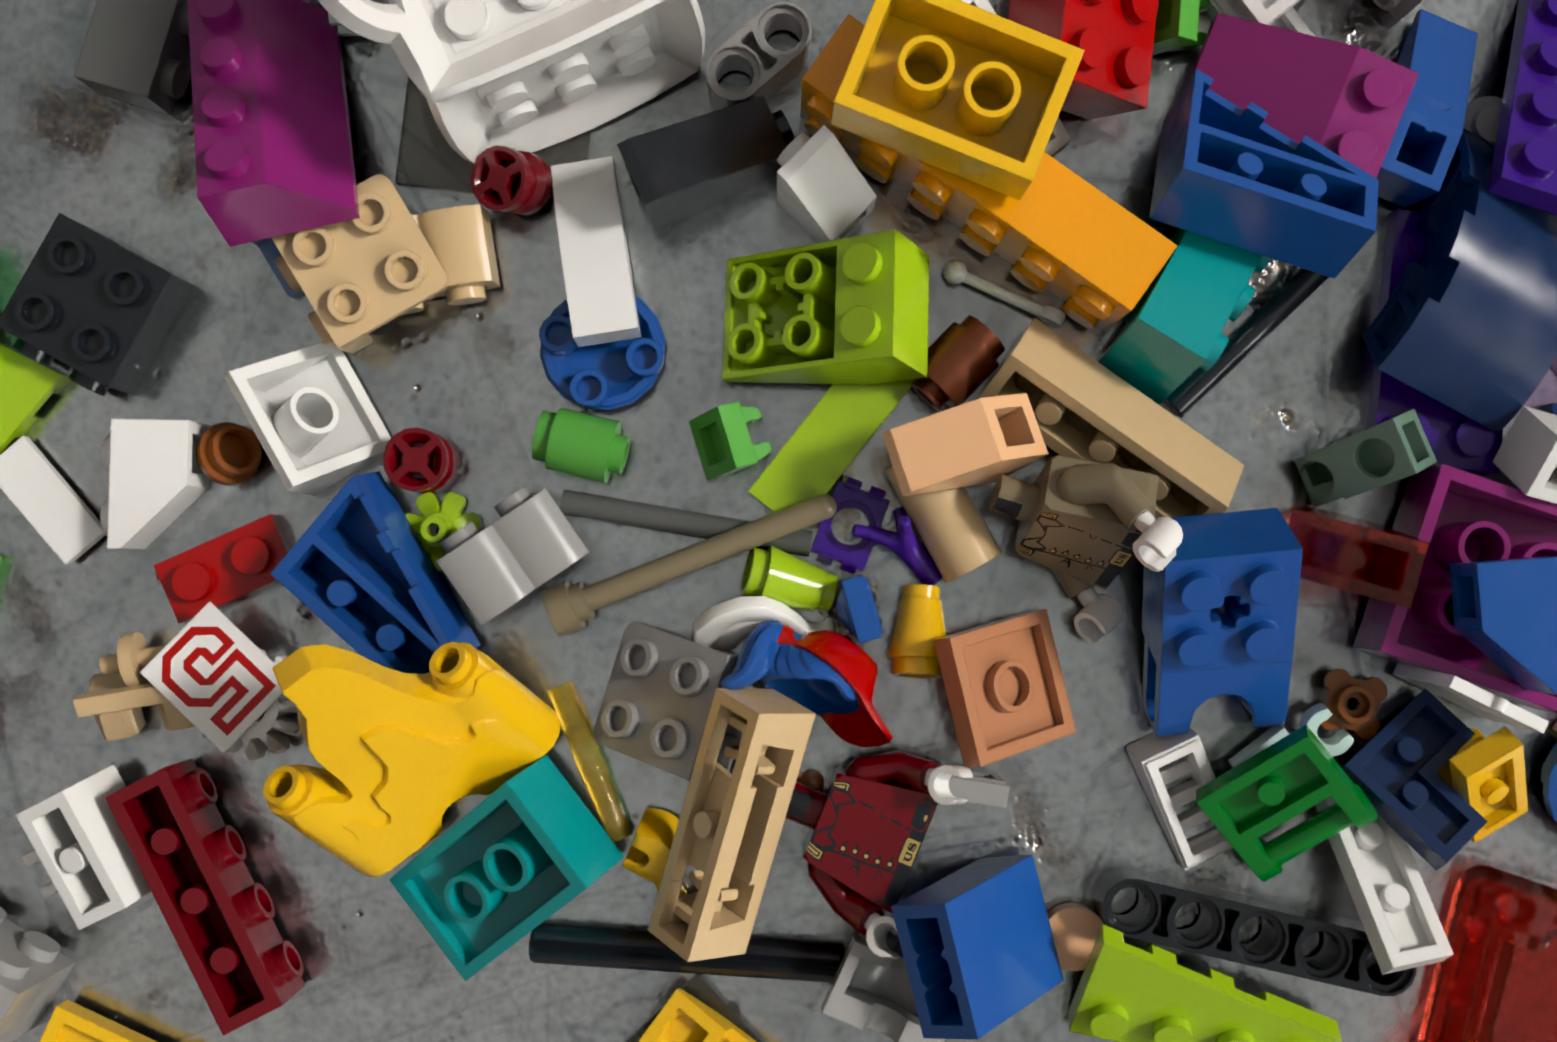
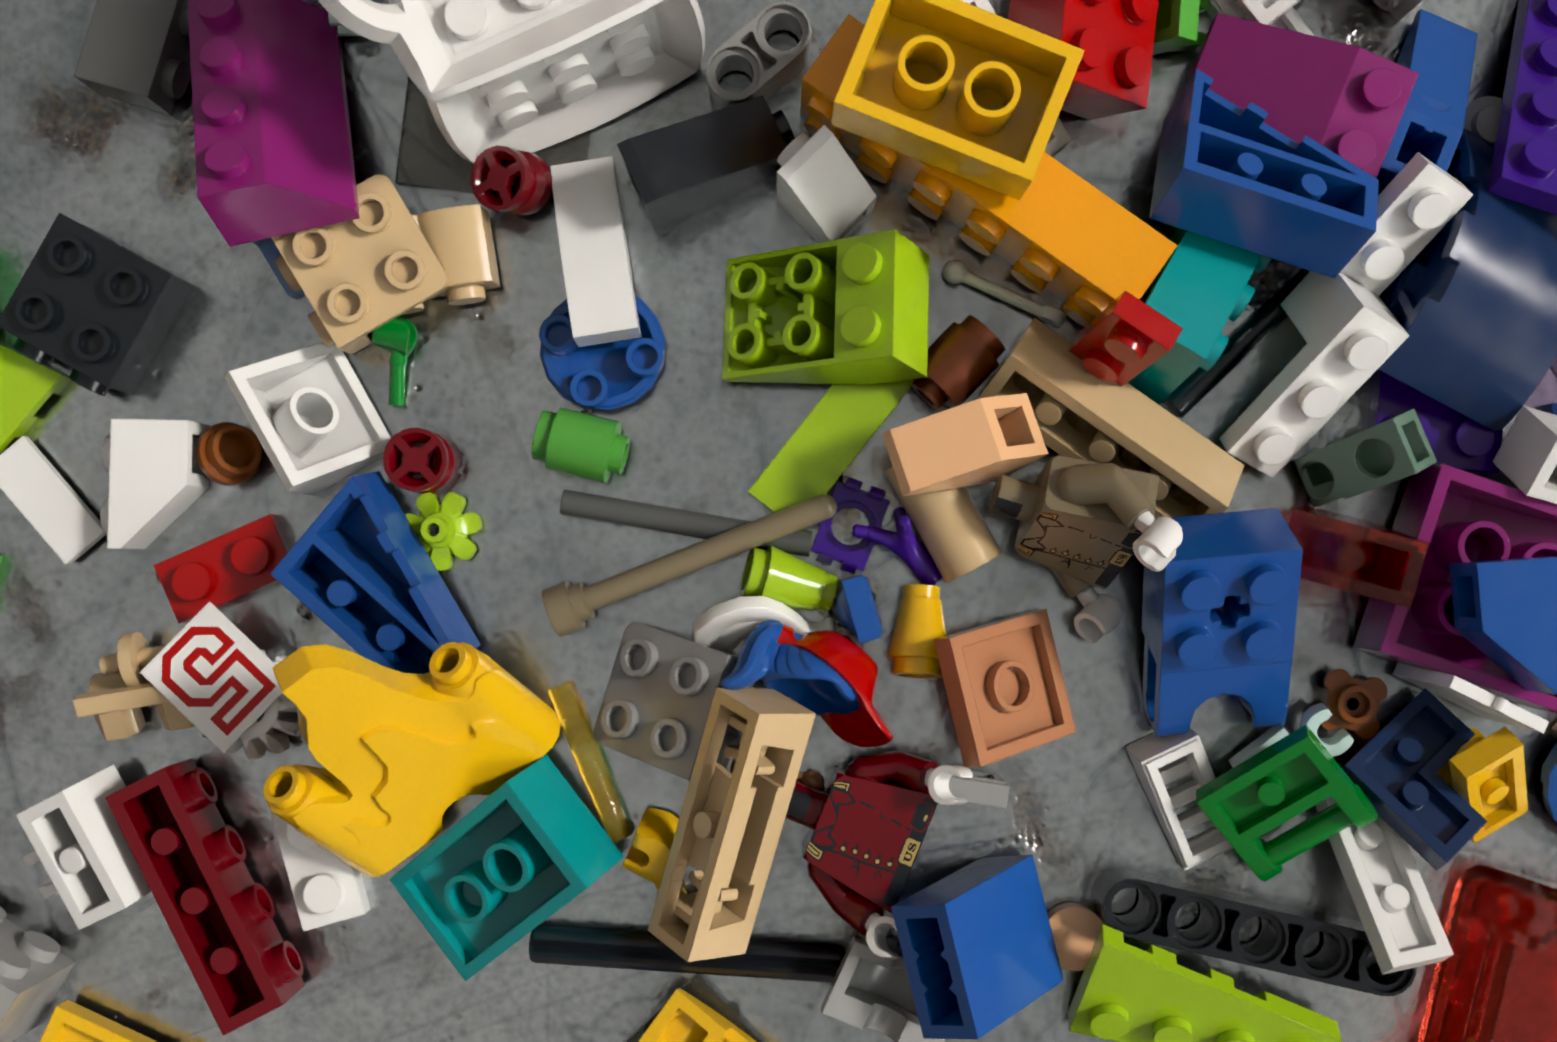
(320, 882): none -> white plate
(399, 338): none -> green hand
(511, 554): light grey brick -> none
(725, 439): bright green tile -> none
(1124, 340): none -> red plate
(1345, 321): none -> white bracket

